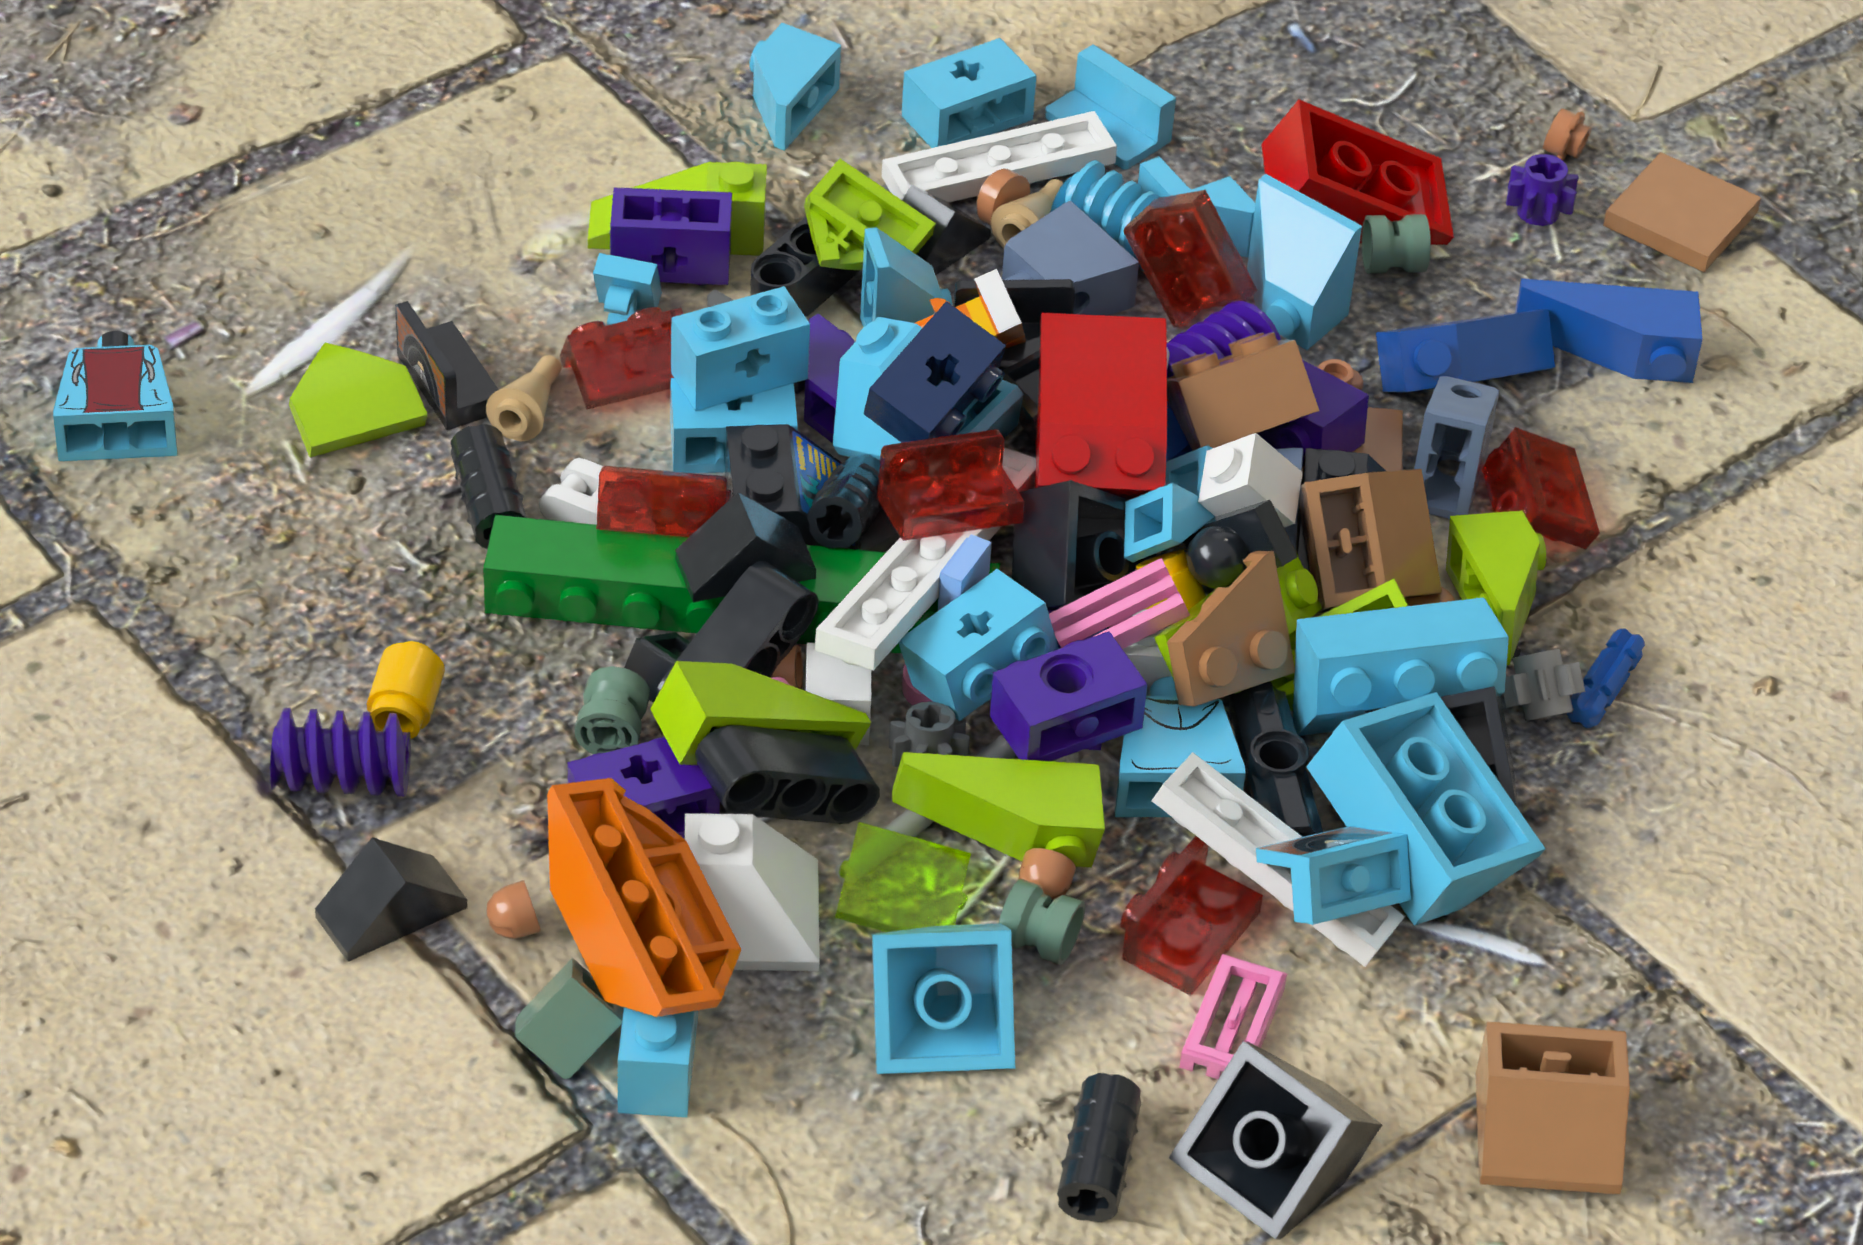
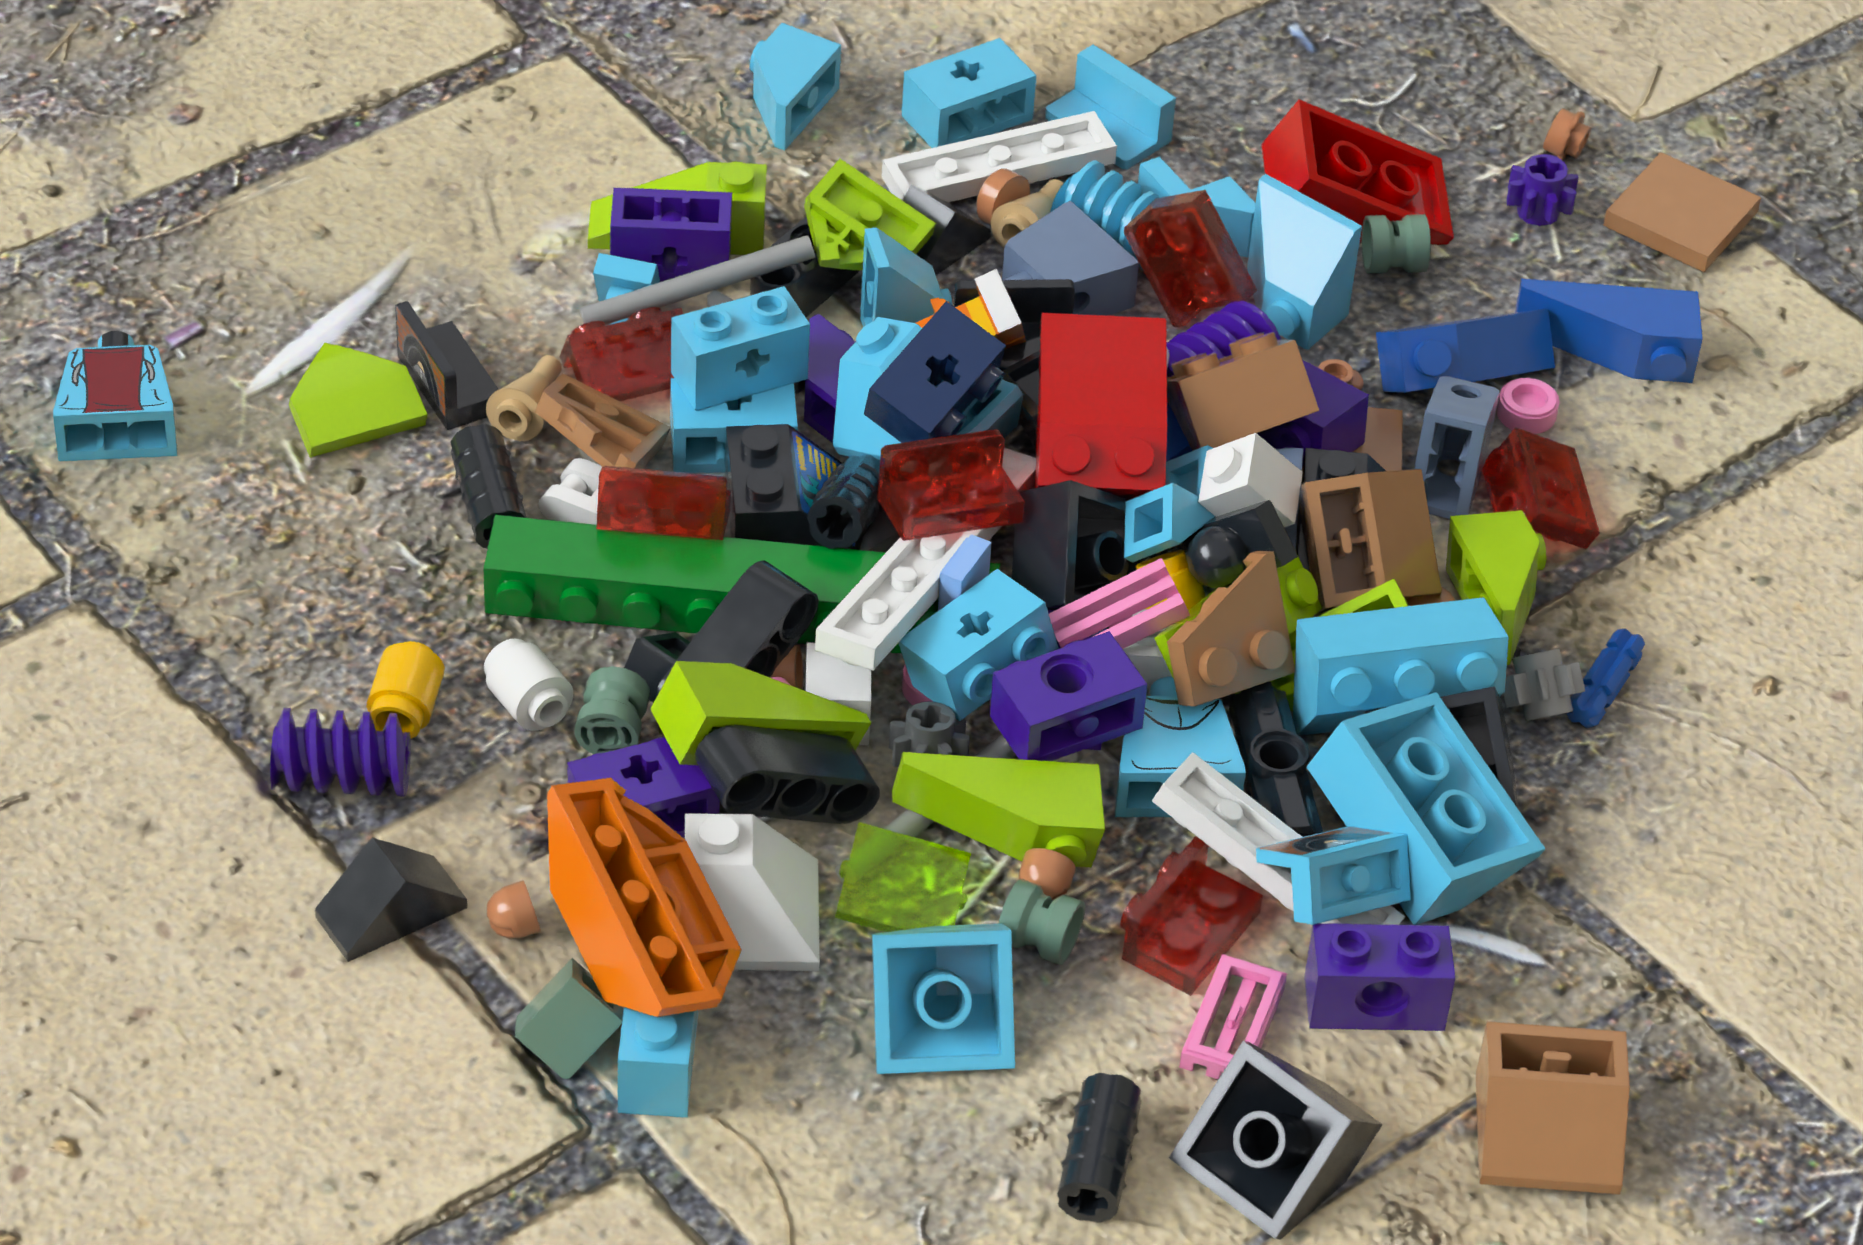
(527, 684): none -> white brick
(601, 425): none -> medium nougat wing
(700, 281): none -> light grey bar
(734, 541): black slope -> none
(1379, 977): none -> dark purple brick
(1528, 405): none -> bright pink tile

